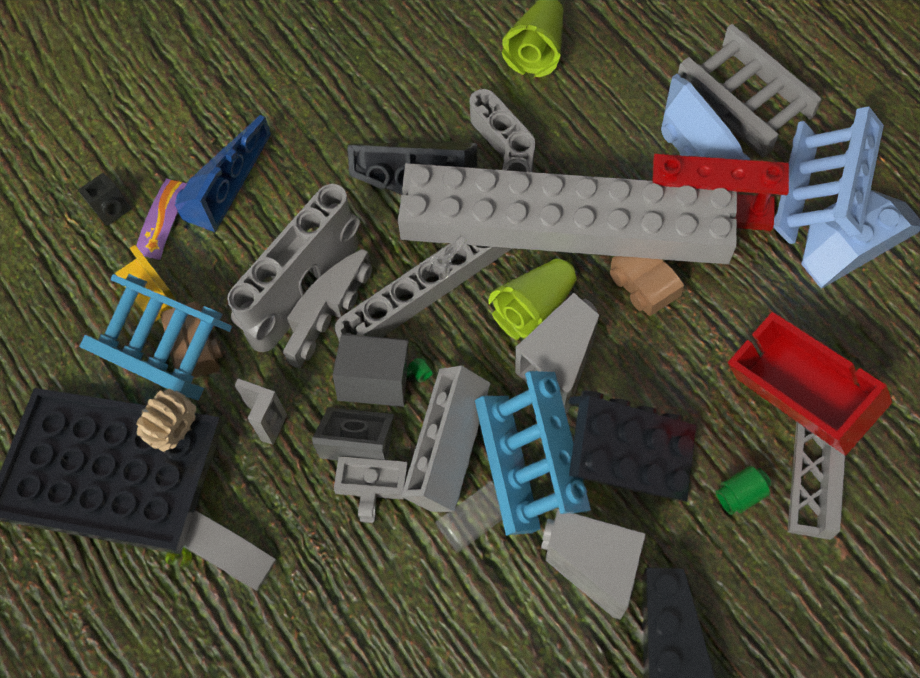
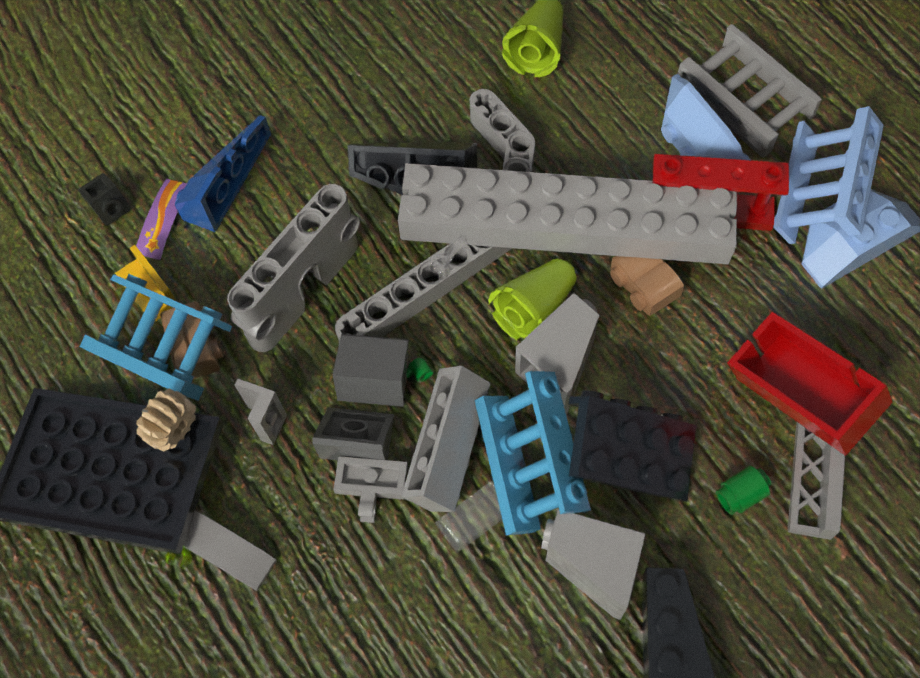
(329, 294): light grey slope -> none

